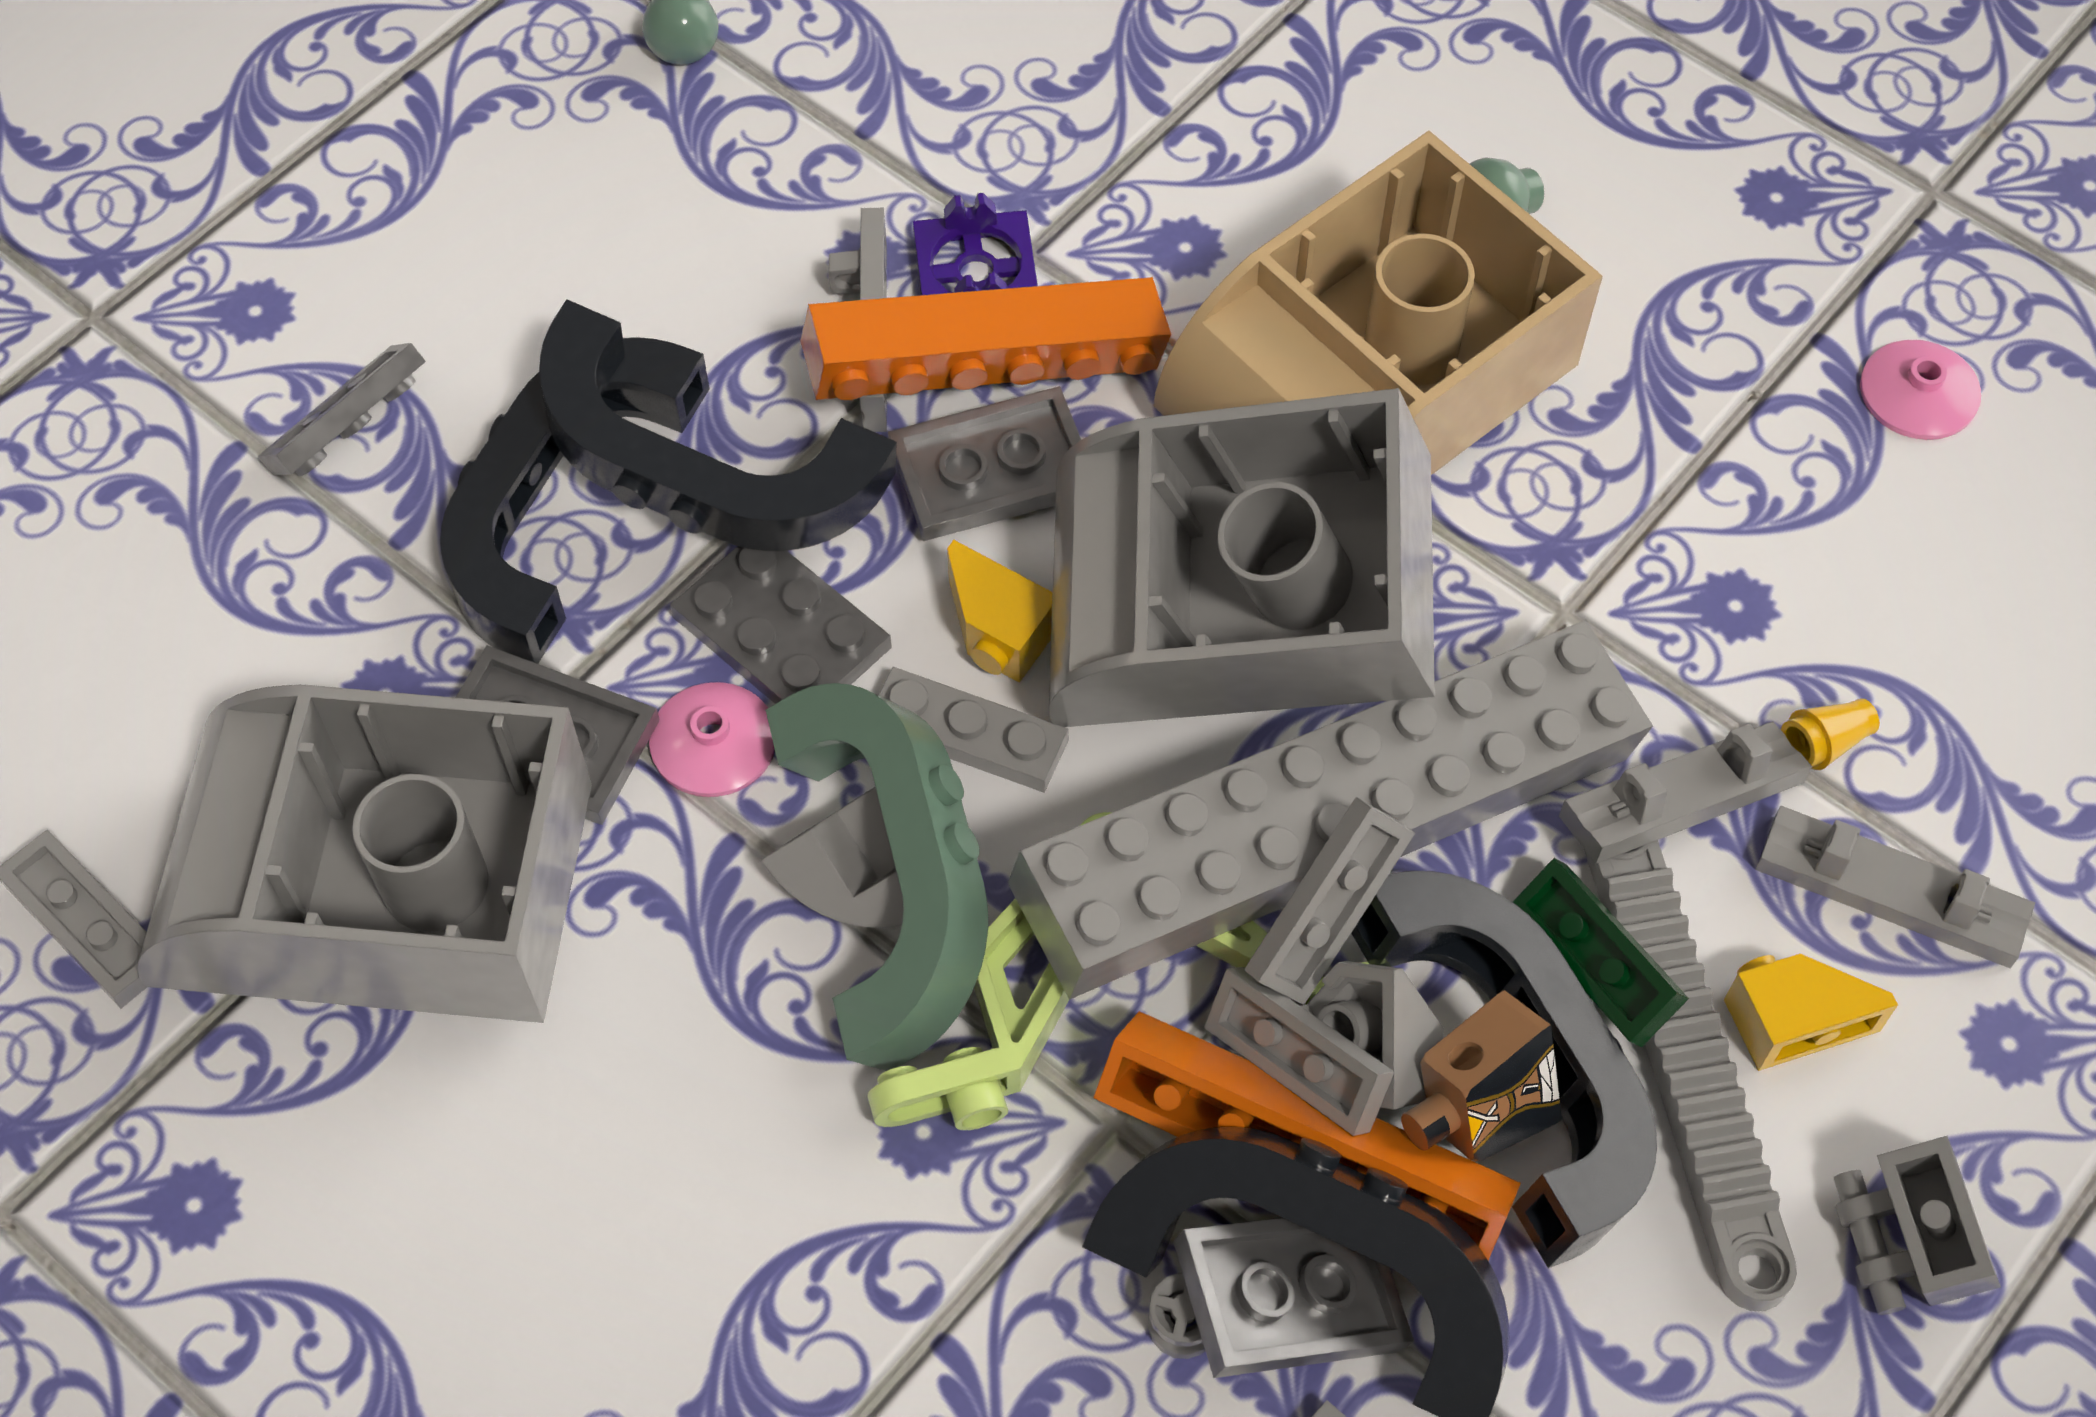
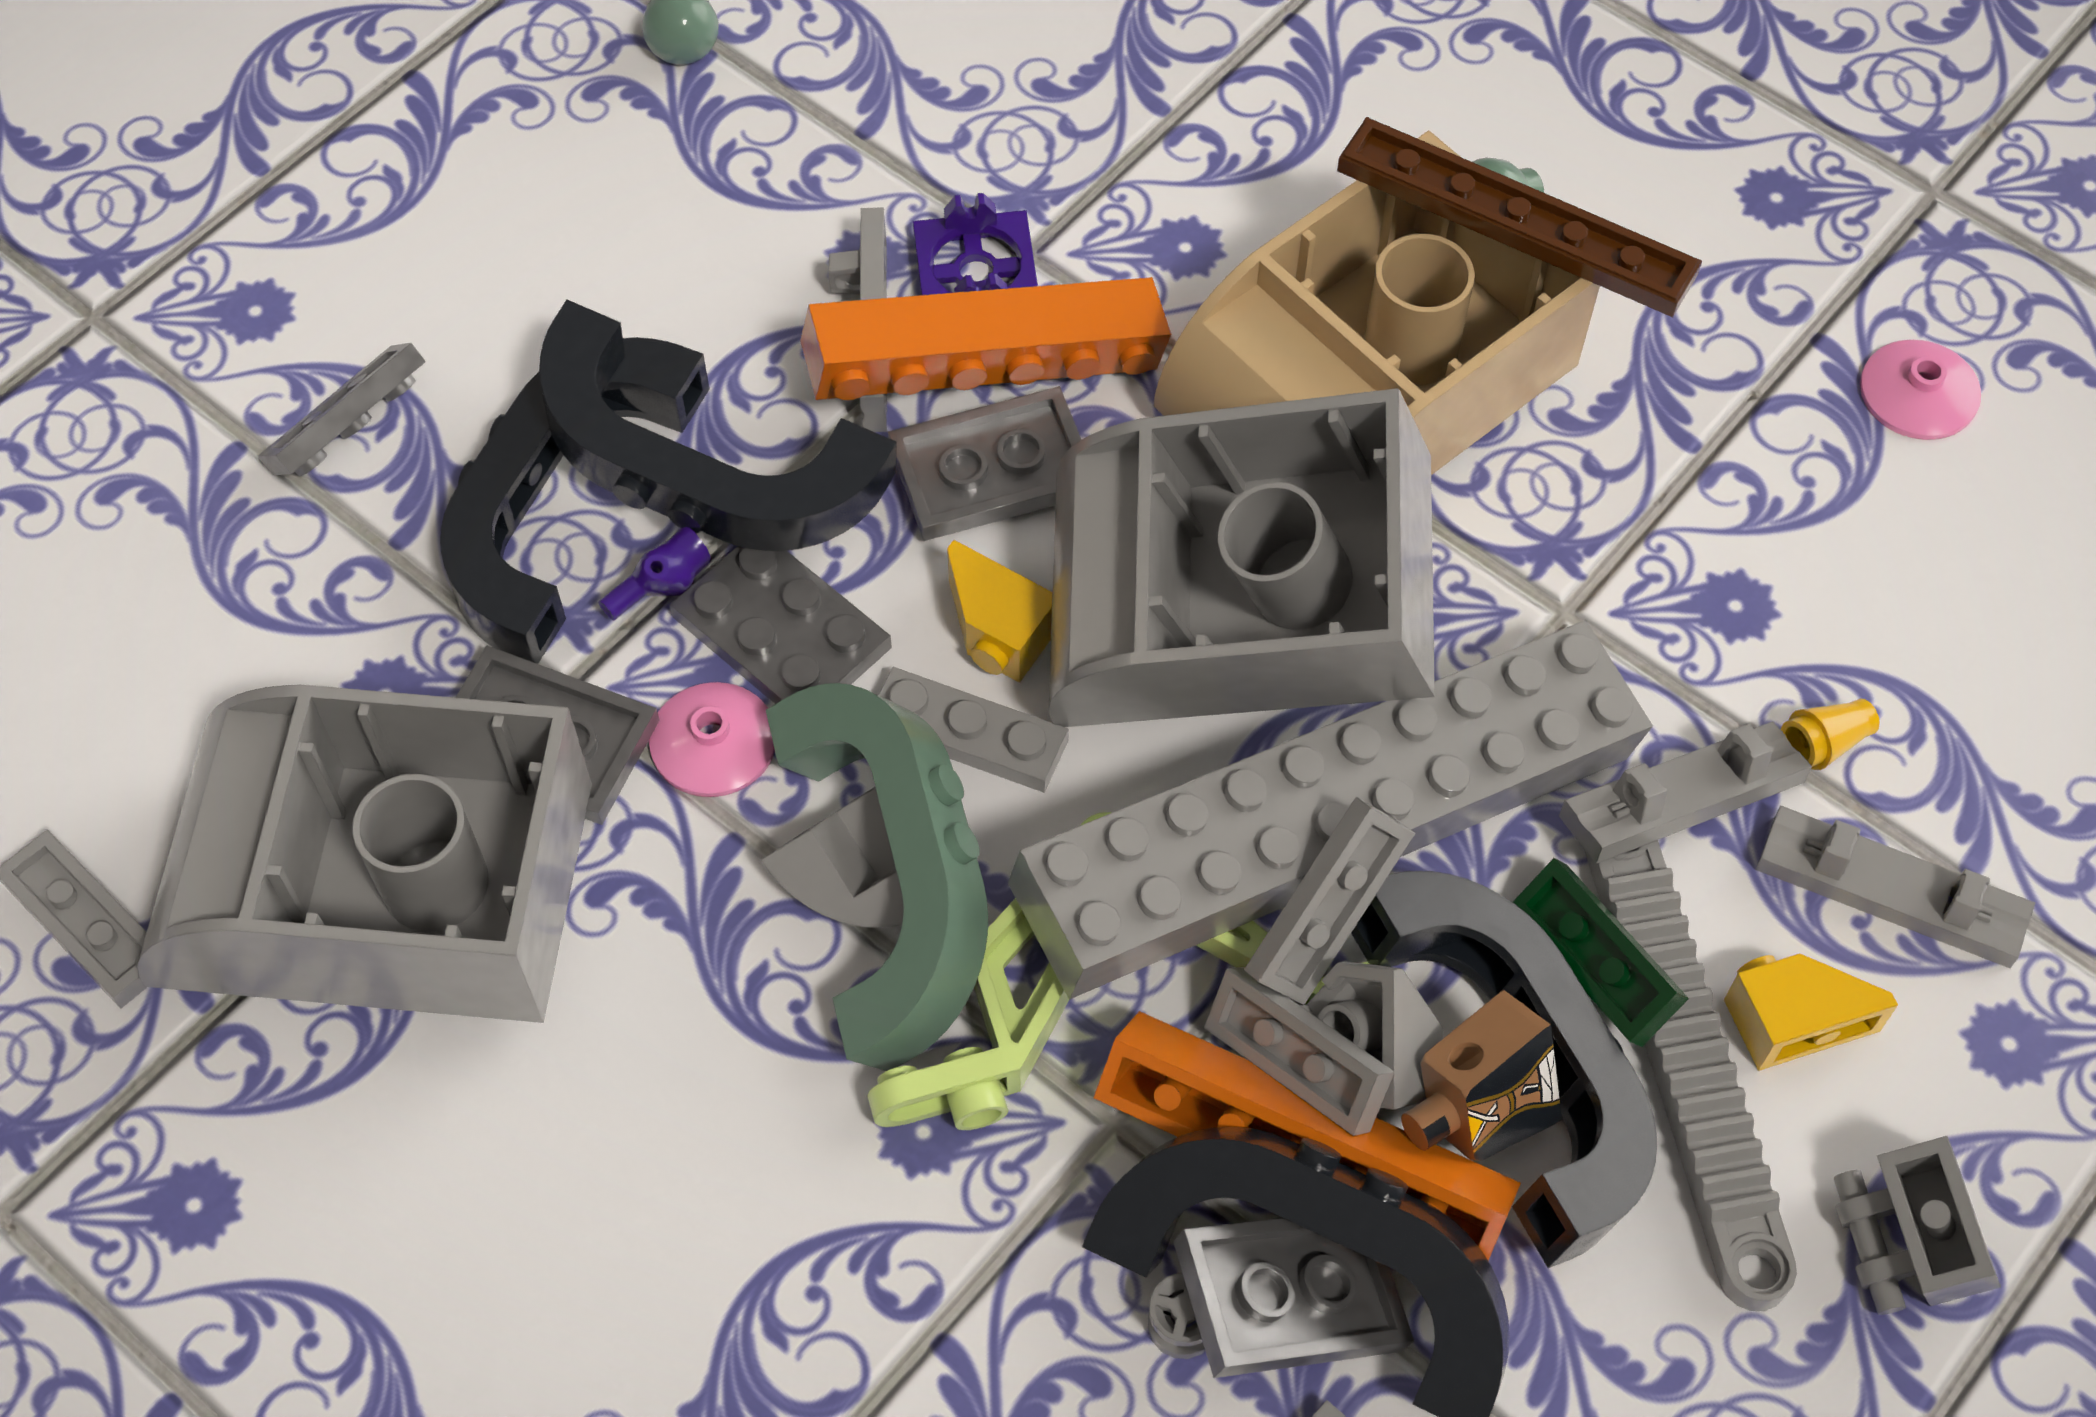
(660, 572): none -> dark purple piece
(1519, 216): none -> reddish brown tile

